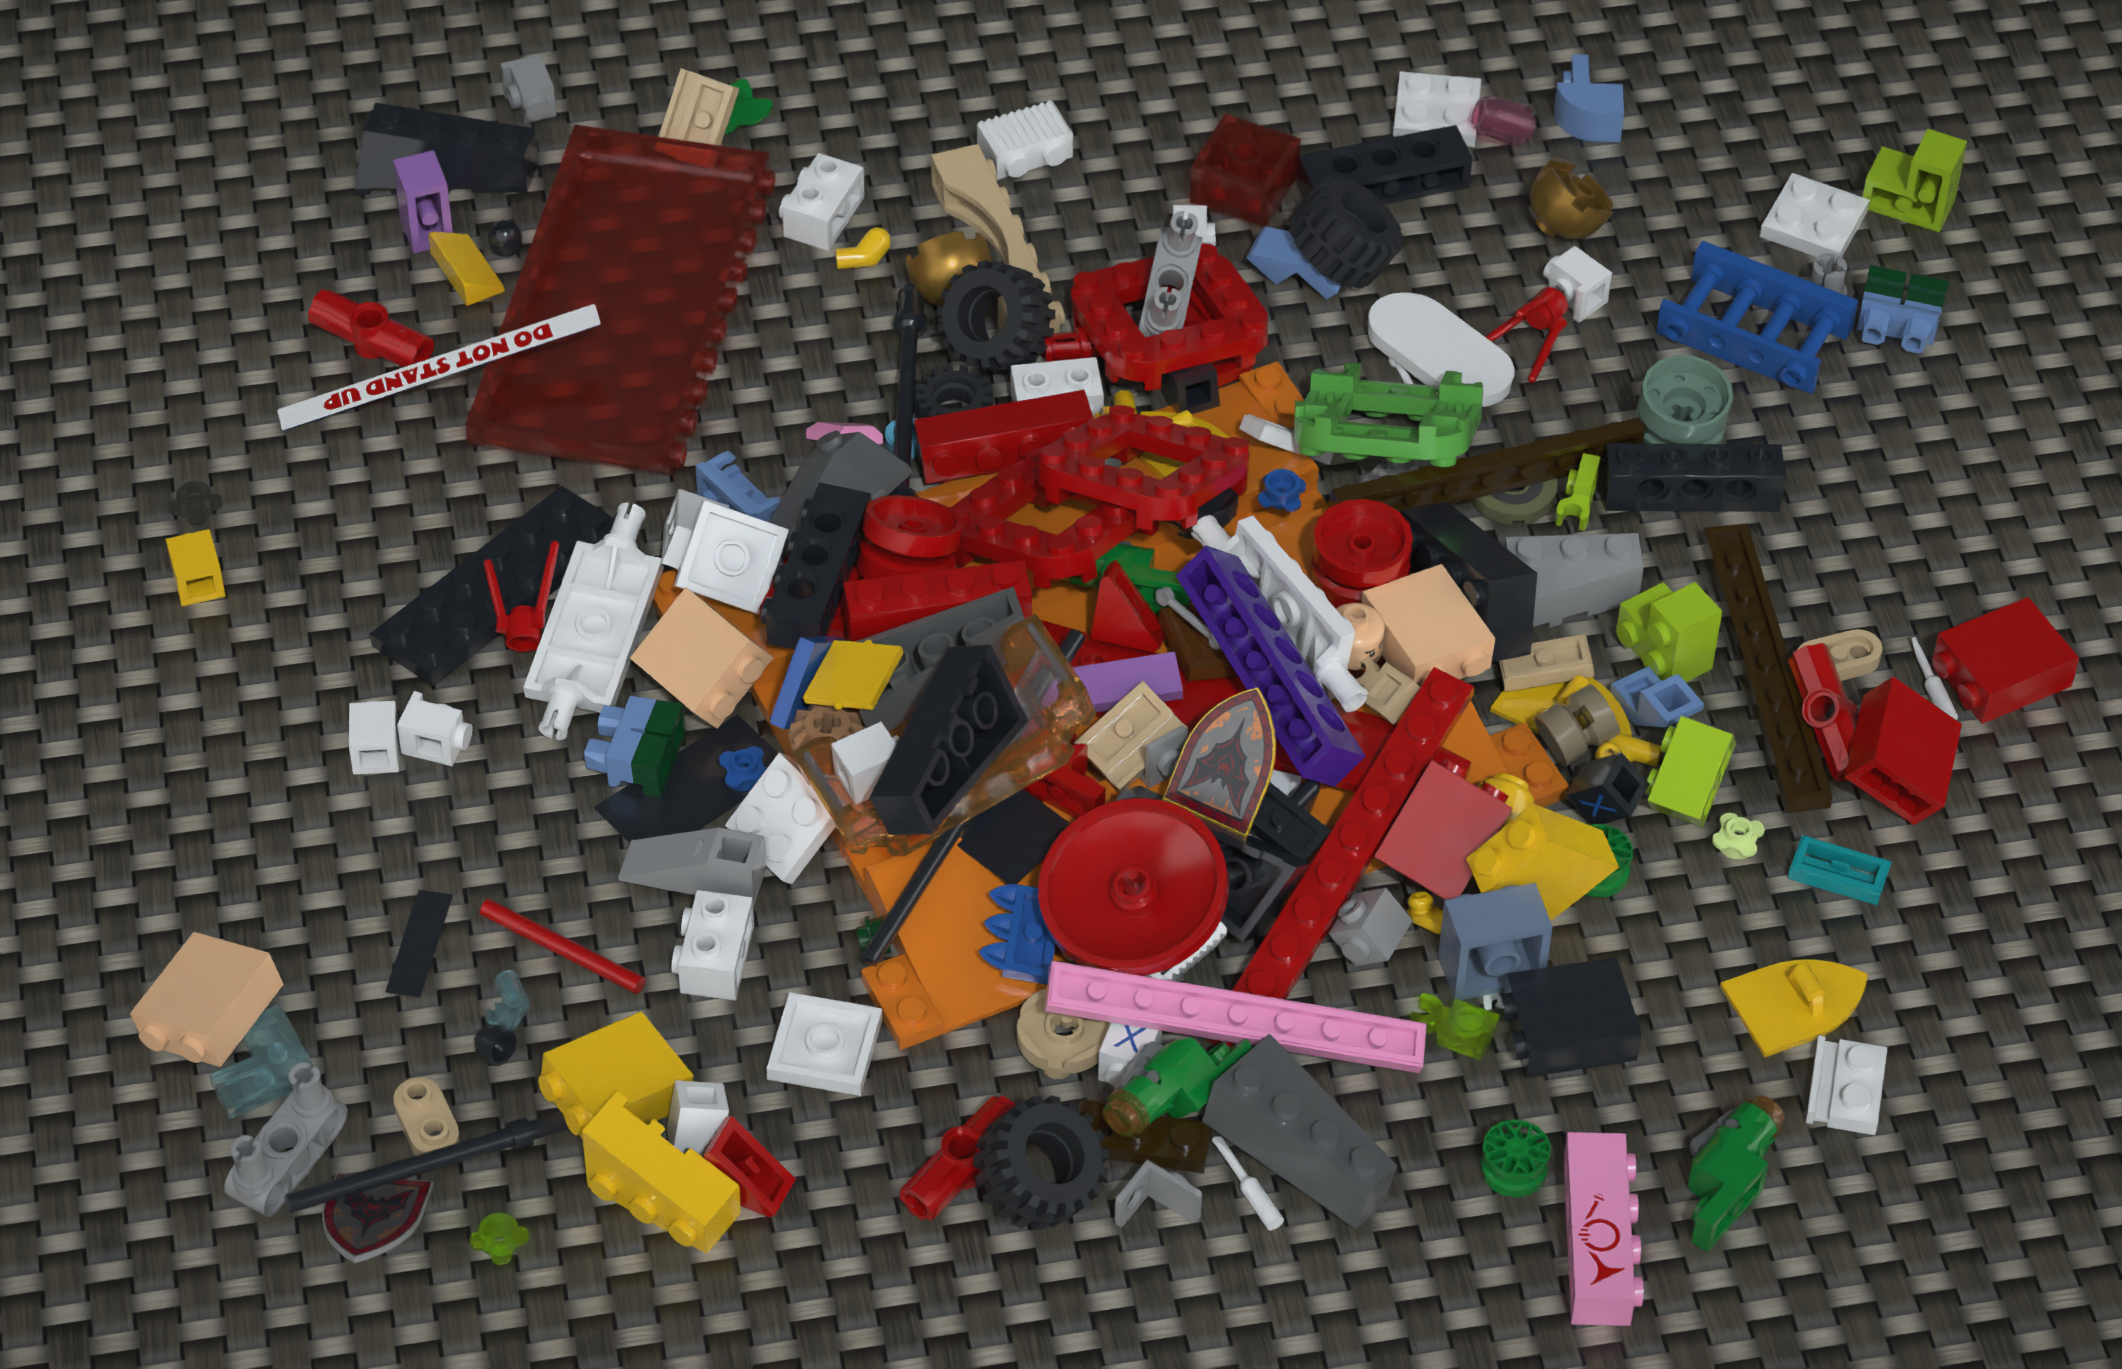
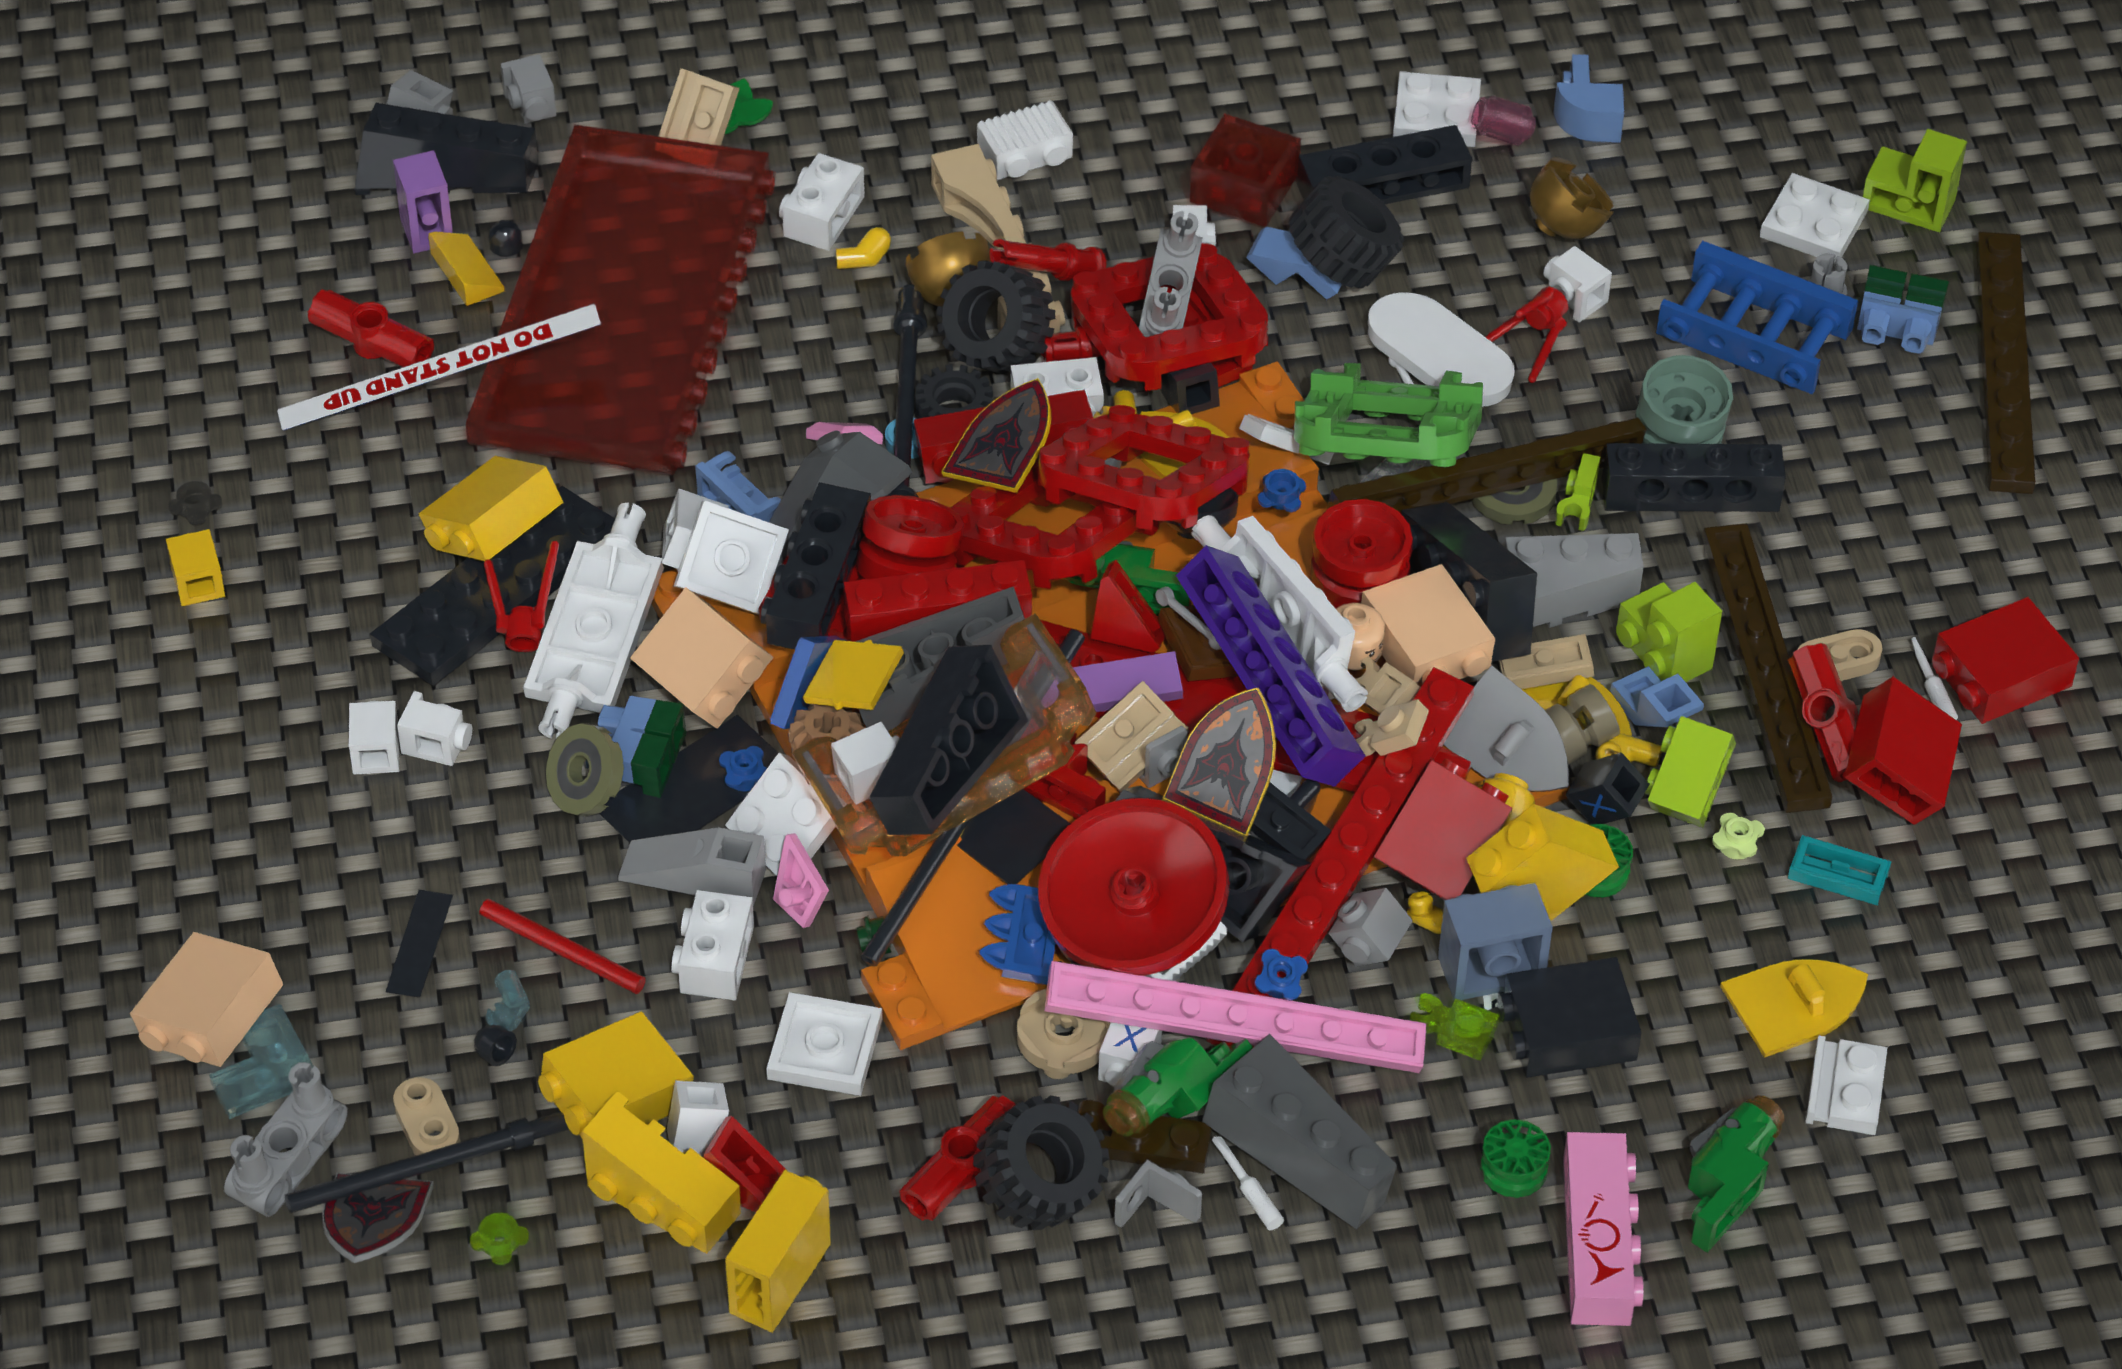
(420, 93): none -> light grey brick
(490, 508): none -> yellow brick
(565, 766): none -> olive tile
(778, 1250): none -> yellow brick
(798, 883): none -> bright pink piece
(1003, 439): none -> shield
(1061, 261): none -> red pin
(1277, 987): none -> blue plate
(1394, 730): none -> tan plate
(1510, 735): none -> light grey shield
(2005, 363): none -> dark brown plate

